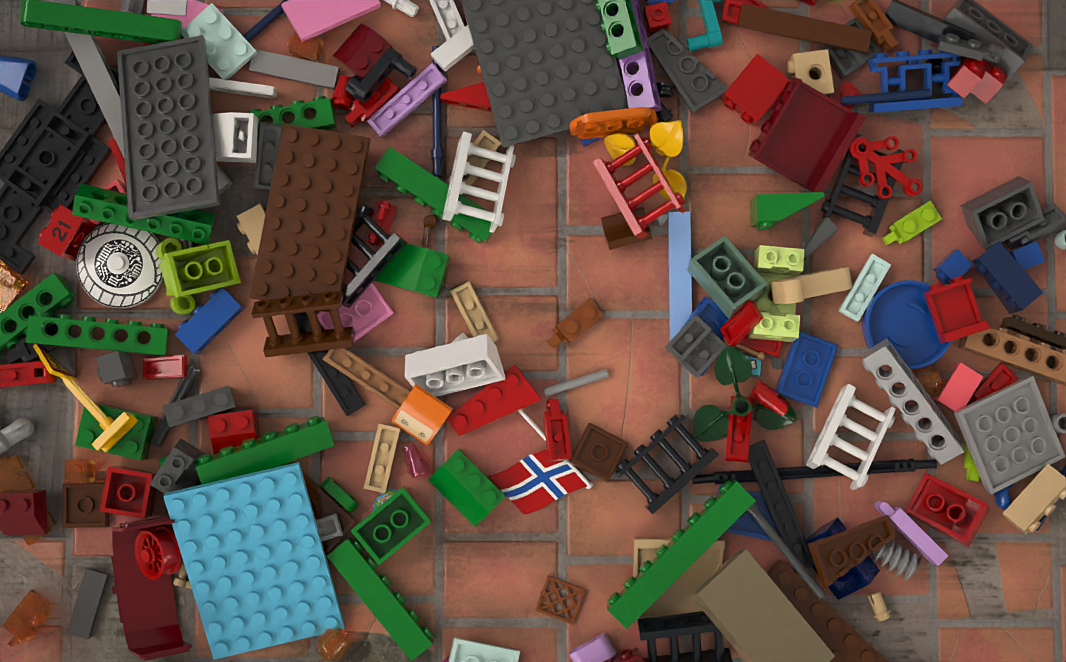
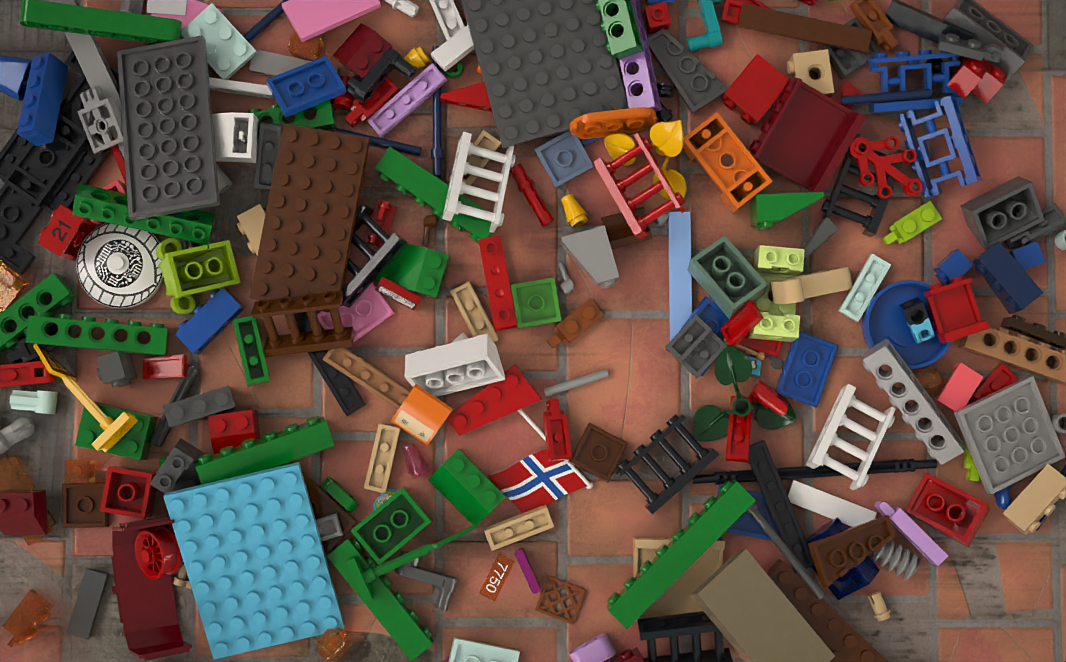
(39, 401): none -> light aqua piece
(42, 99): none -> blue brick
(92, 101): none -> light grey piece
(251, 351): none -> green brick
(306, 86): none -> blue plate
(363, 578): none -> green piece
(380, 142): none -> dark blue bar
(398, 293): none -> tile
(417, 57): none -> yellow cone
(446, 583): none -> dark grey beam
(455, 75): none -> green bush
(496, 577): none -> clear orange sticker
(497, 283): none -> red fence
(518, 527): none -> tan plate
(527, 571): none -> magenta tile
(531, 194): none -> red pin
(536, 303): none -> bright green plate
(563, 159): none -> sand blue plate
(566, 286): none -> light grey hand
(574, 212): none -> yellow cone
(593, 255): none -> light grey slope
(741, 179): none -> orange plate
(828, 504): none -> white tile
(917, 319): none -> leg
(958, 140): none -> blue fence

